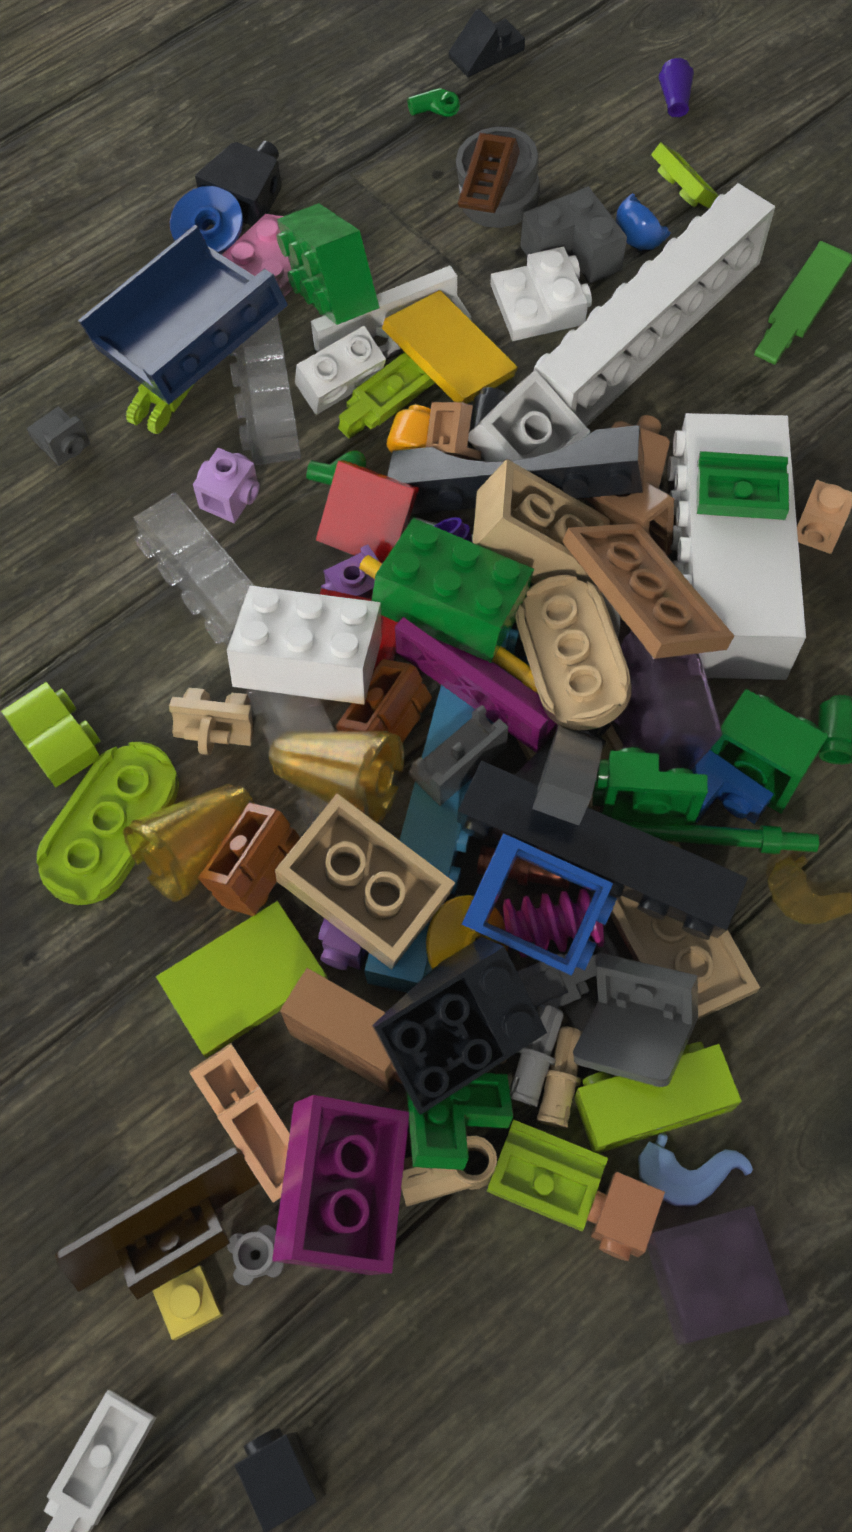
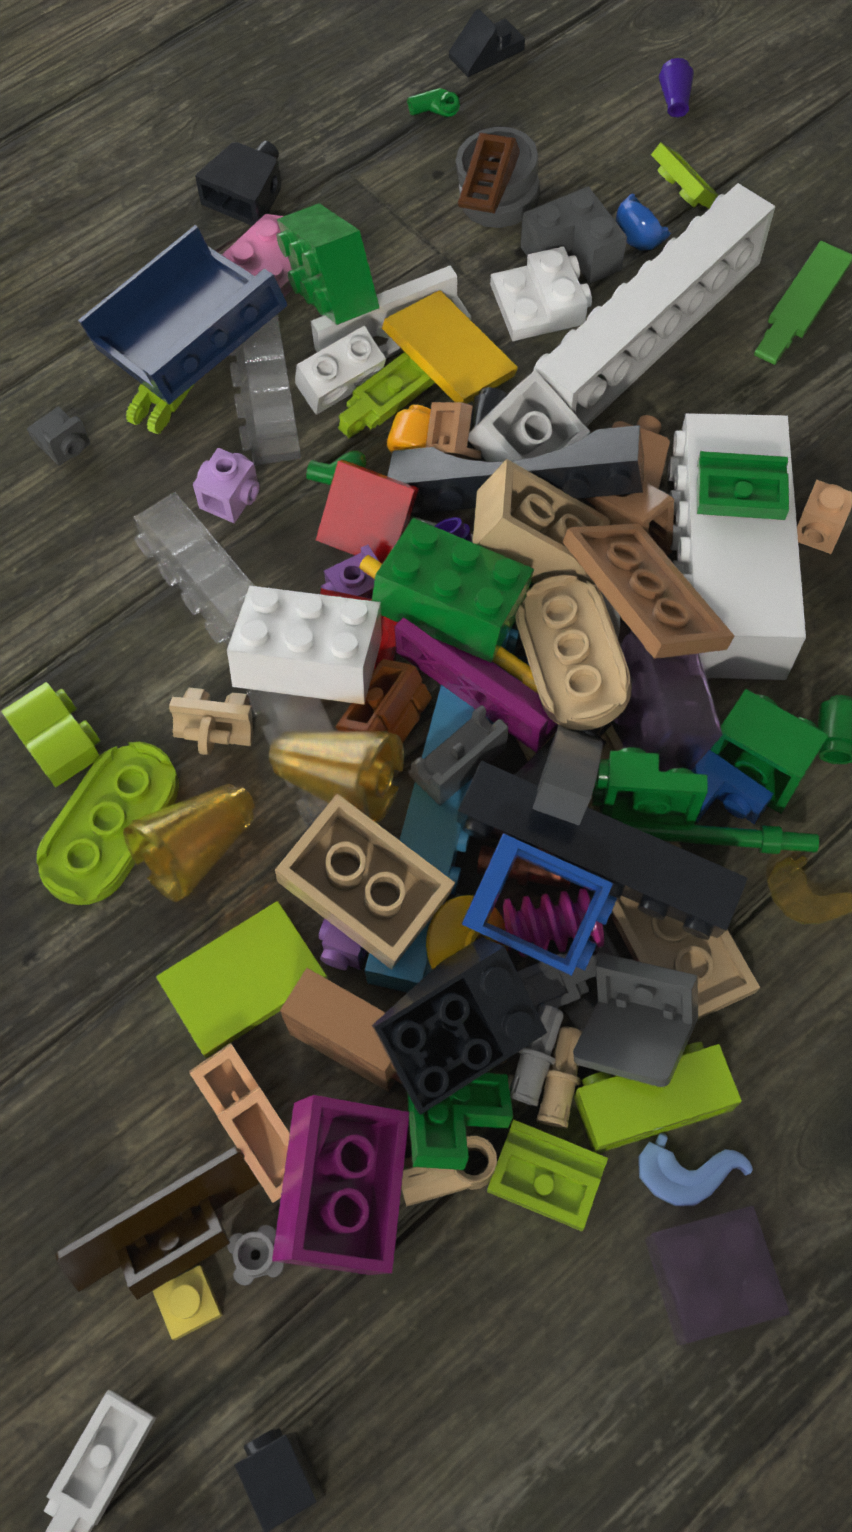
(209, 207): blue dish -> none
(246, 860): dark orange brick -> none
(625, 1216): nougat brick -> none

